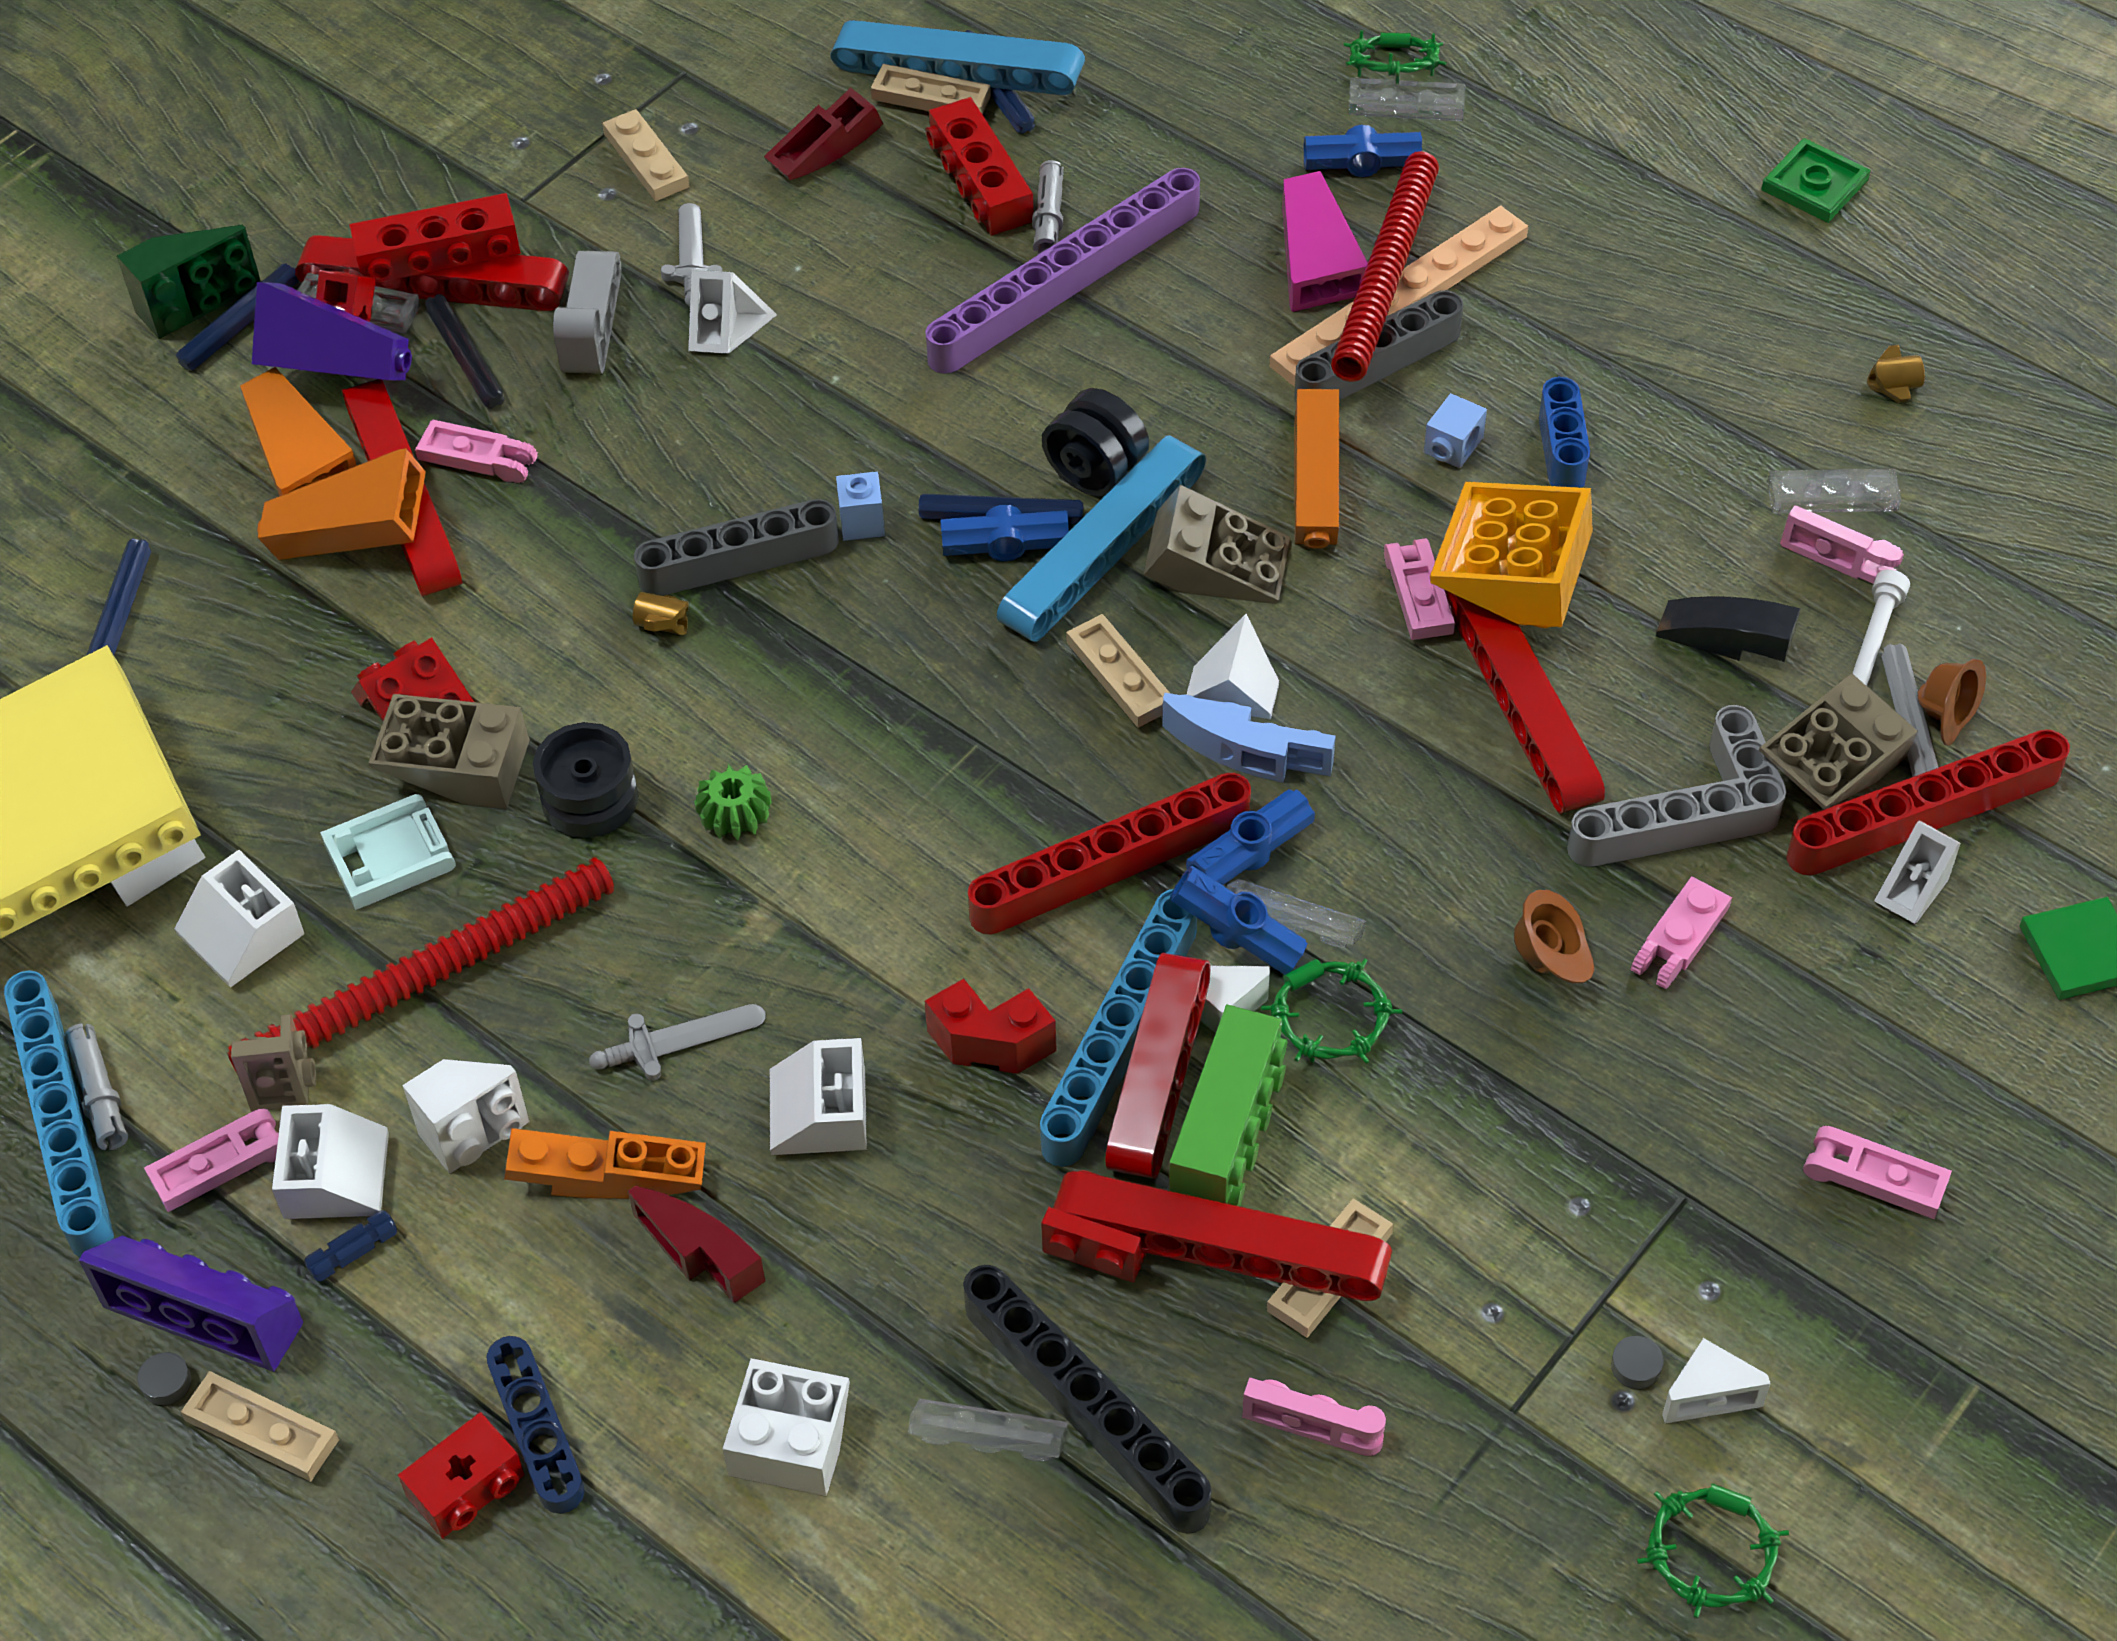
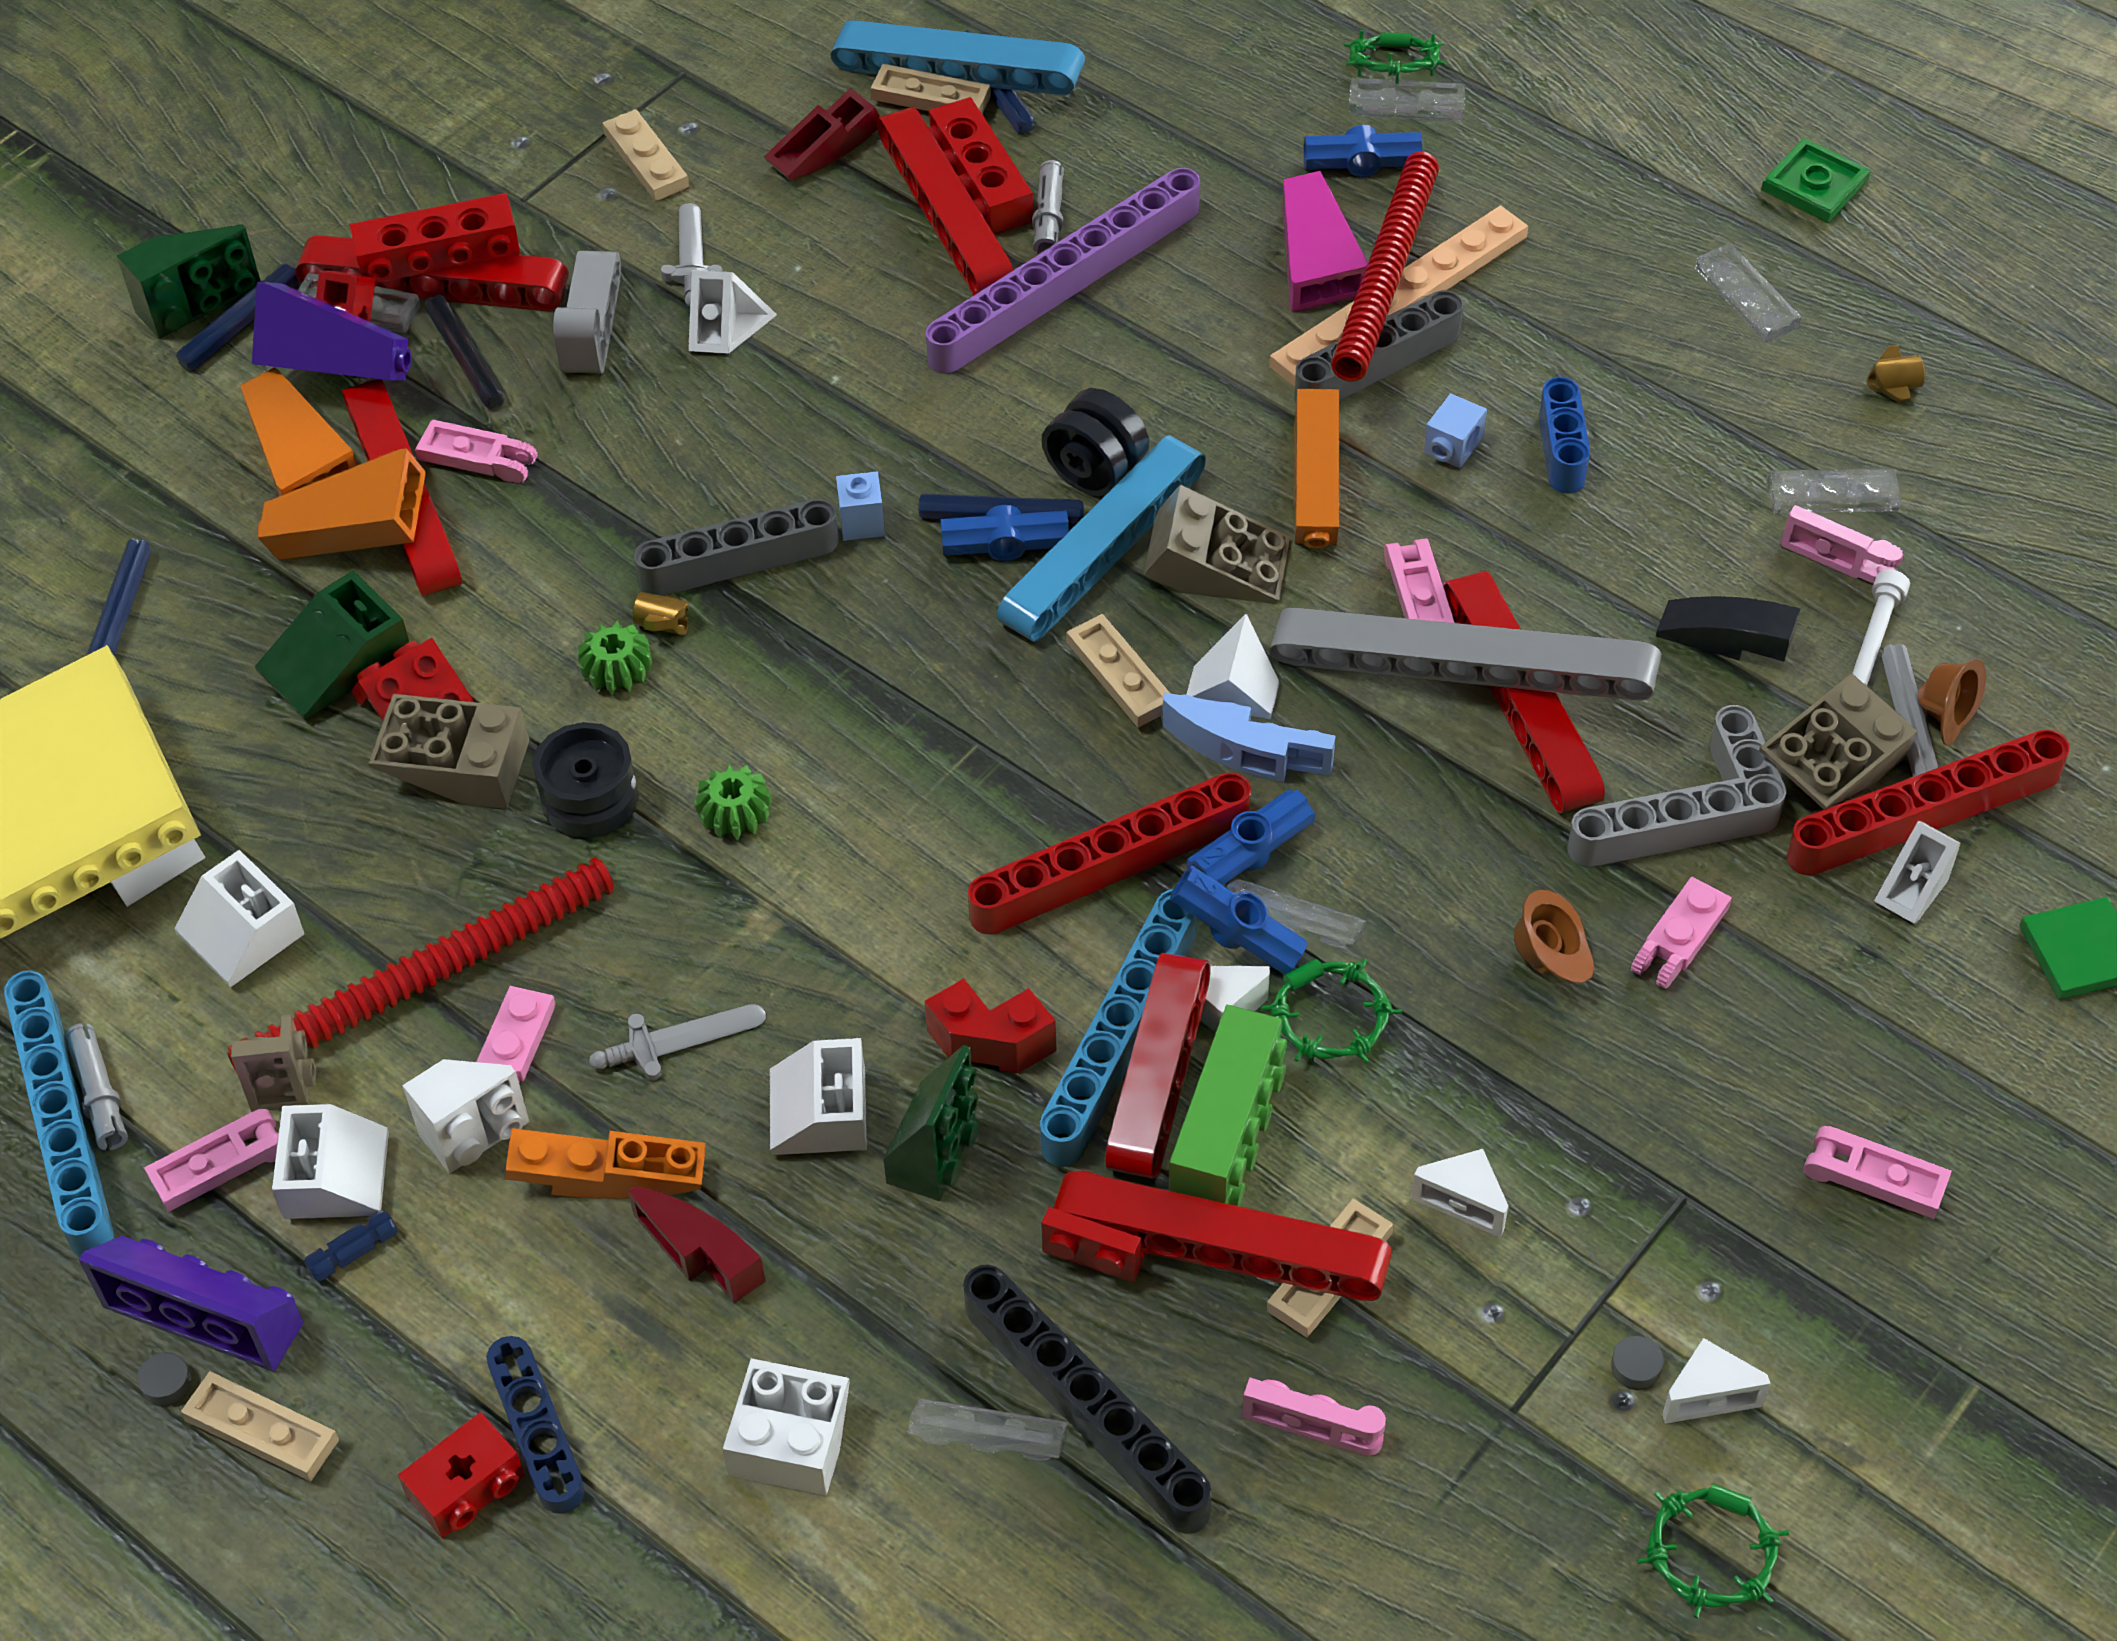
(331, 643): none -> dark green slope
(397, 847): light aqua container -> none
(518, 1029): none -> bright pink hinge
(614, 657): none -> bright green gear
(935, 1129): none -> dark green slope
(943, 199): none -> red beam
(1464, 1190): none -> white slope
(1467, 653): none -> light grey beam
(1516, 549): light orange slope -> none
(1748, 292): none -> clear plate

